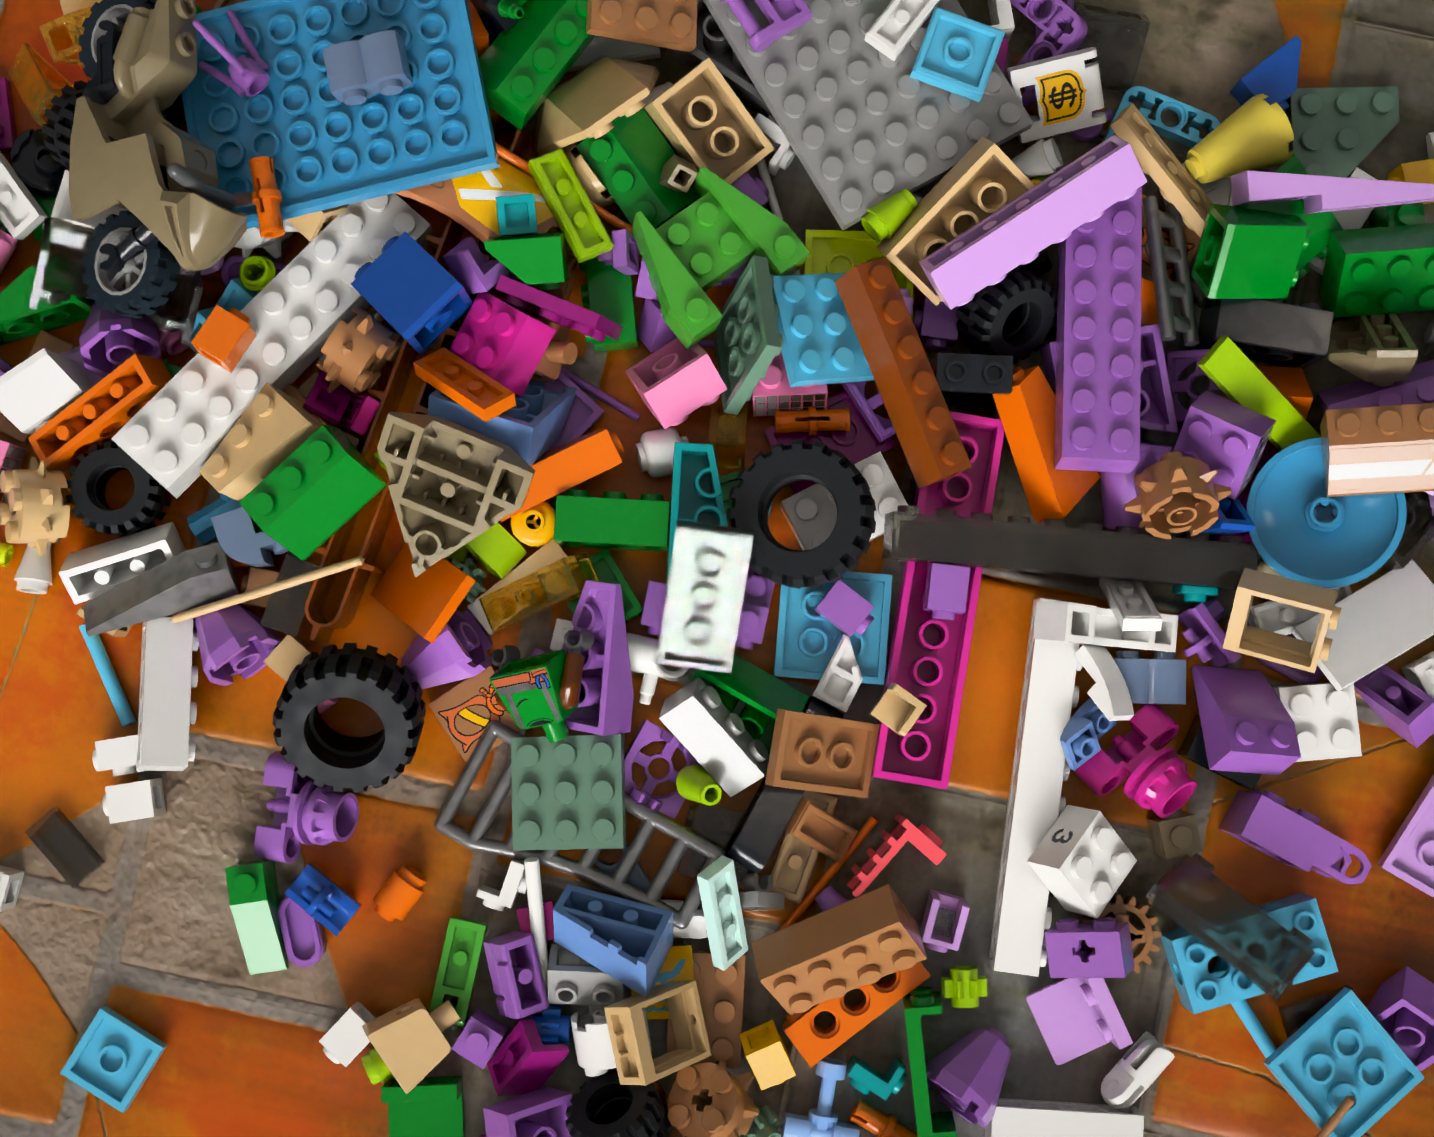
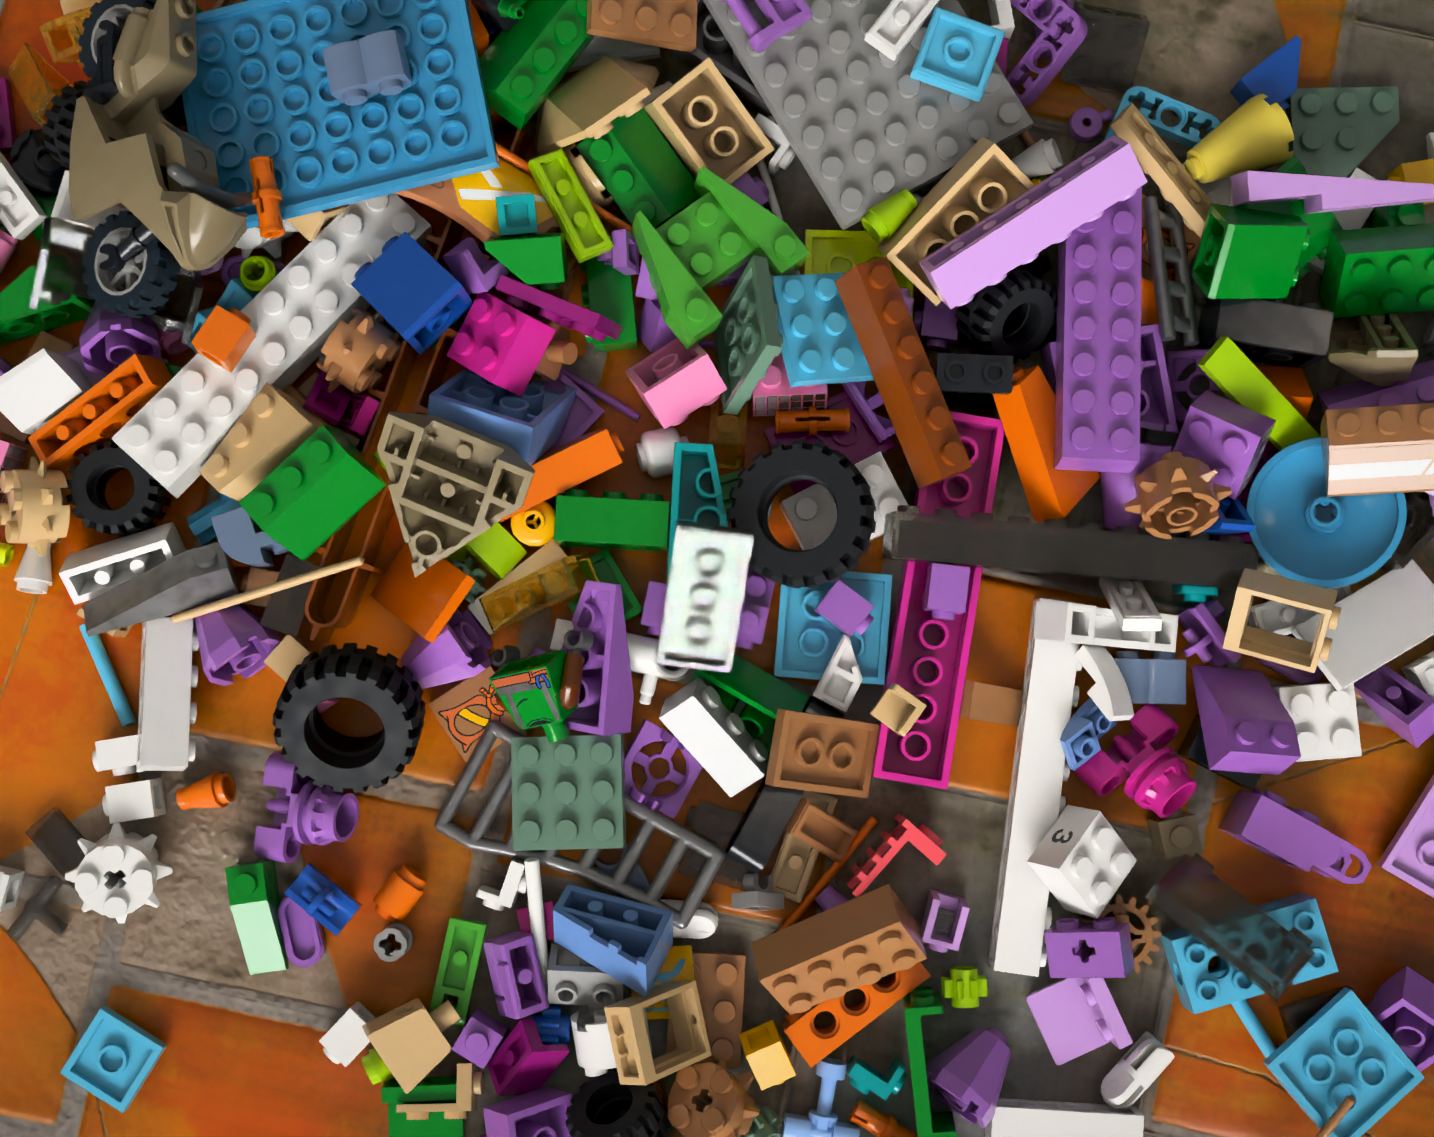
(36, 909): none -> clear smoke piece
(115, 852): none -> white brick
(209, 792): none -> orange cone
(247, 74): medium lavender plant -> none
(384, 949): none -> light grey bush
(465, 384): orange plate -> none
(469, 1084): none -> tan bracket
(683, 169): dark tan piece -> none
(698, 785): lime cone -> none
(722, 912): light aqua plate -> none
(991, 703): none -> medium nougat tile
(1064, 93): white container -> none

